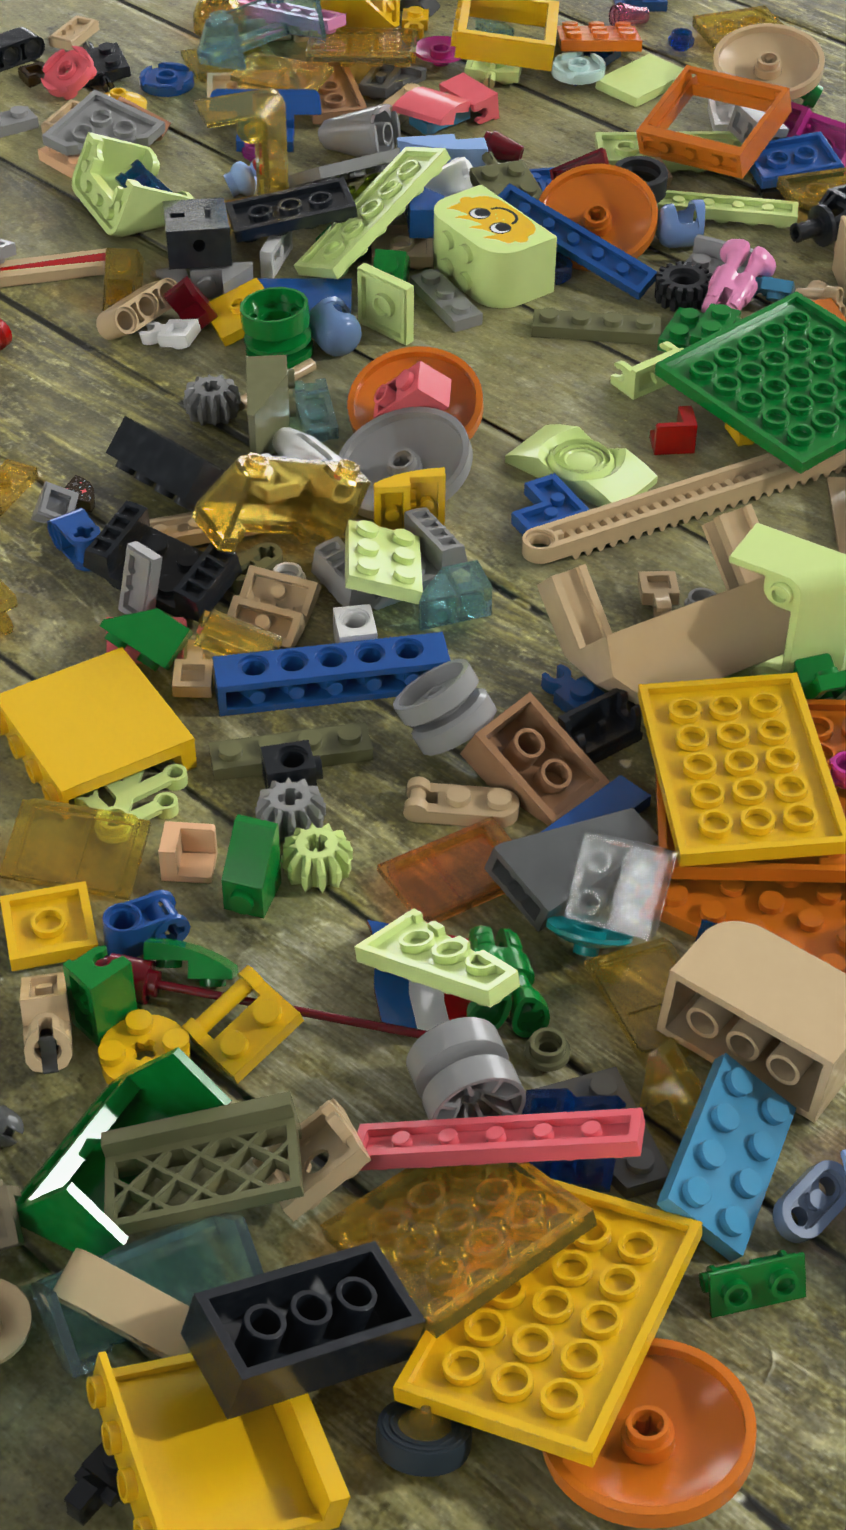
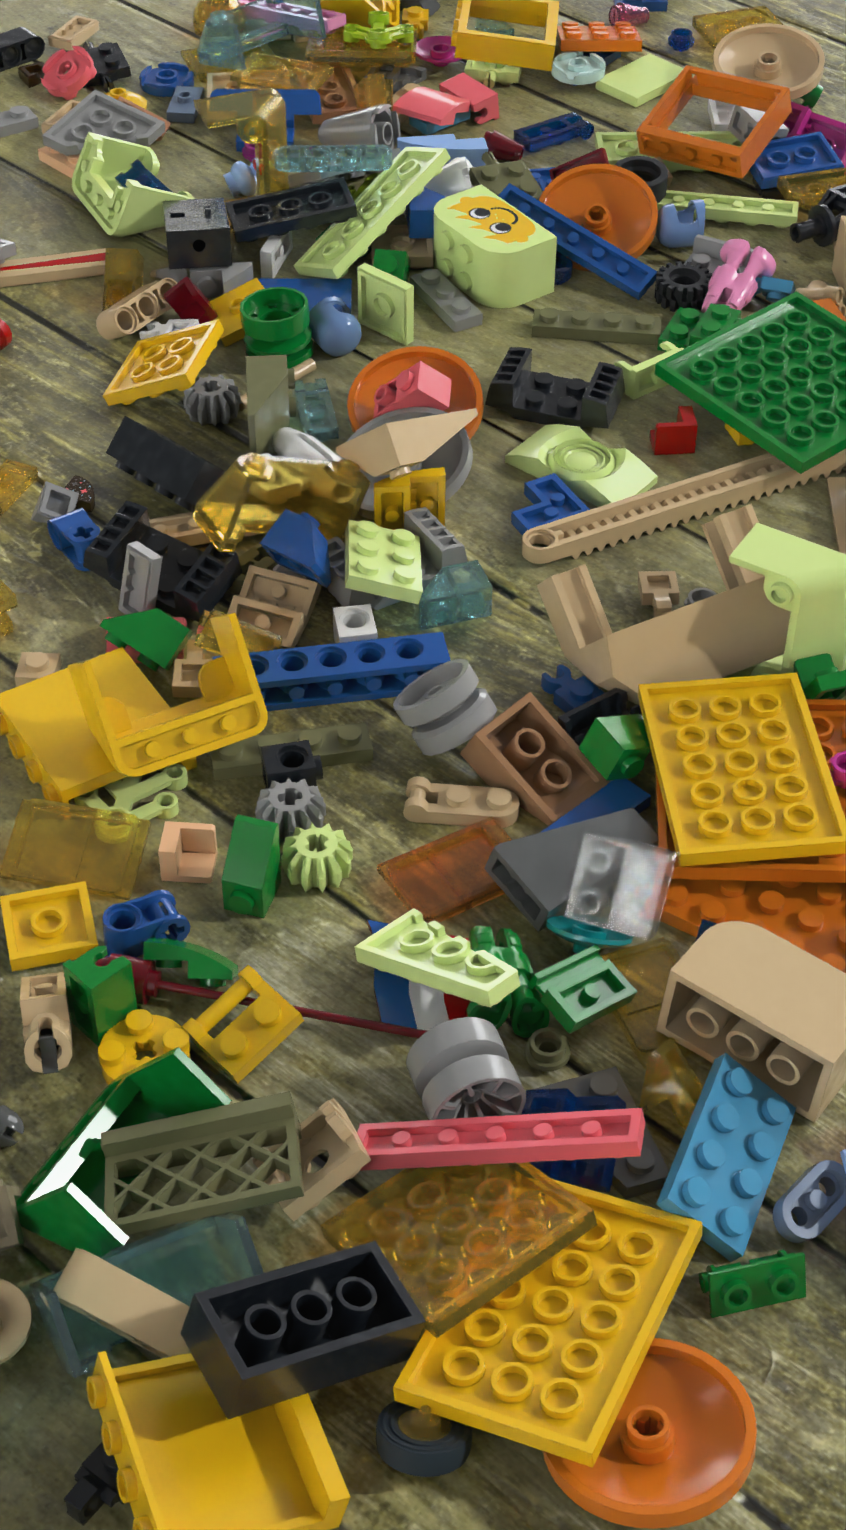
(36, 665): none -> tan plate
(163, 363): none -> yellow plate
(182, 106): none -> sand blue plate
(225, 714): none -> yellow windscreen
(299, 546): none -> blue slope
(332, 158): none -> clear light blue beam
(373, 91): none -> clear yellow slope
(378, 35): none -> lime plant
(404, 443): none -> tan wedge
(552, 398): none -> black plate
(553, 132): none -> clear blue plate
(582, 989): none -> plate
(617, 746): none -> green slope

